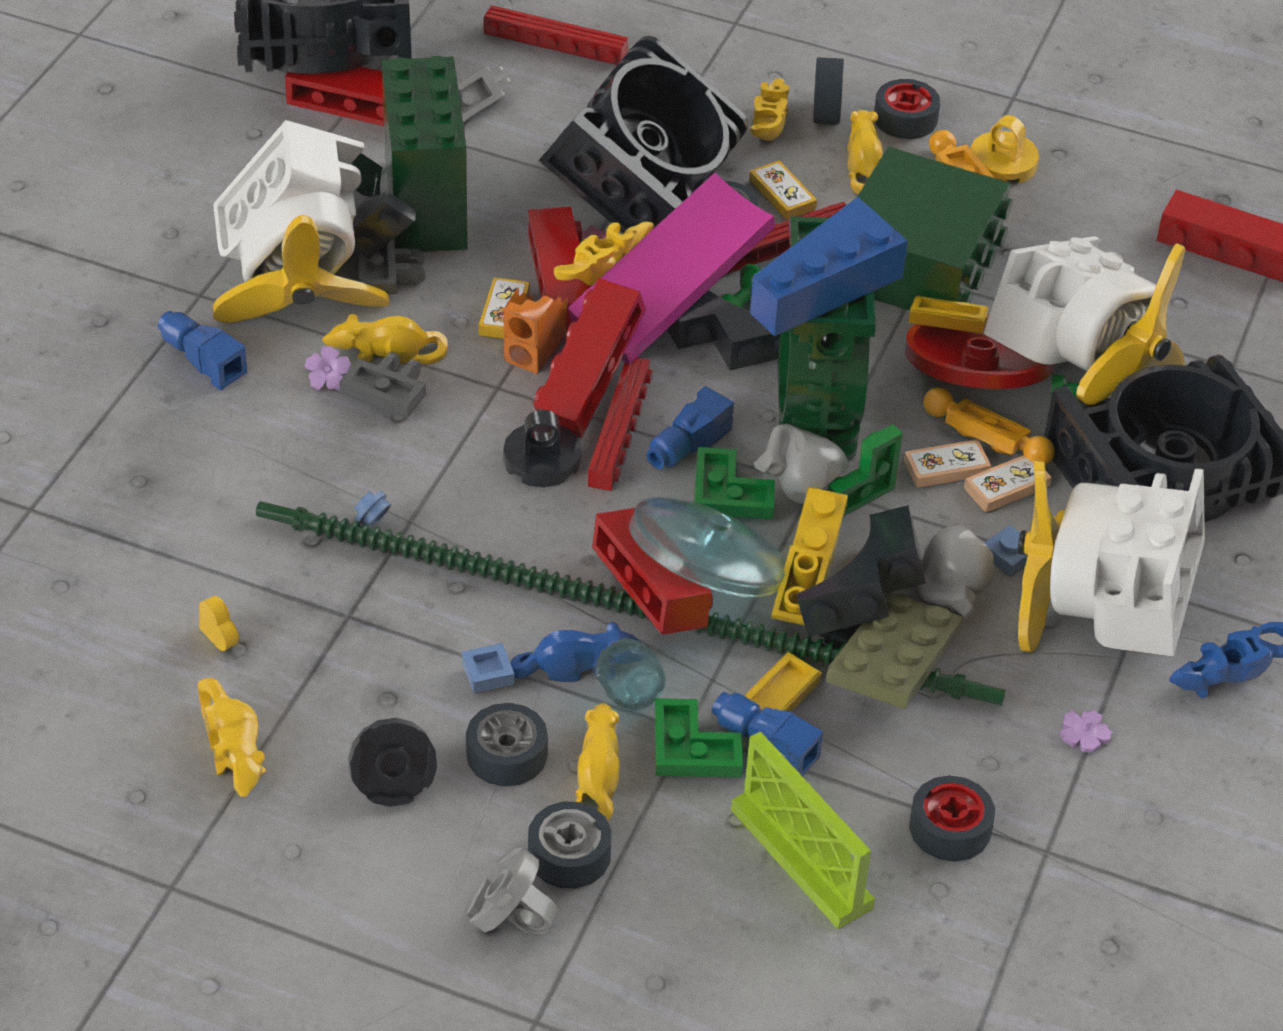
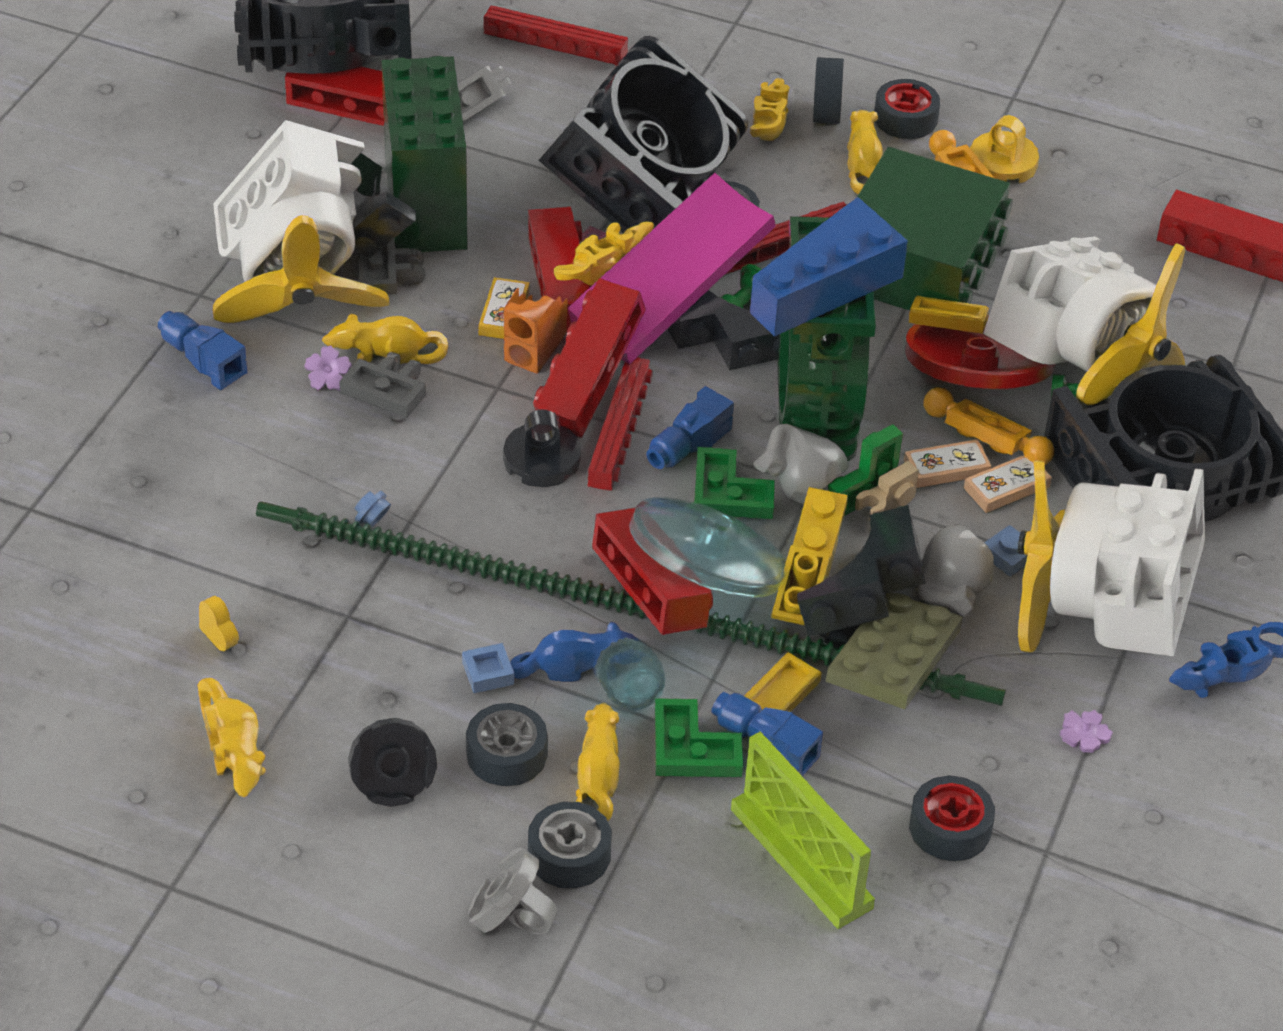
(782, 190): tile -> none
(893, 490): none -> tan plate

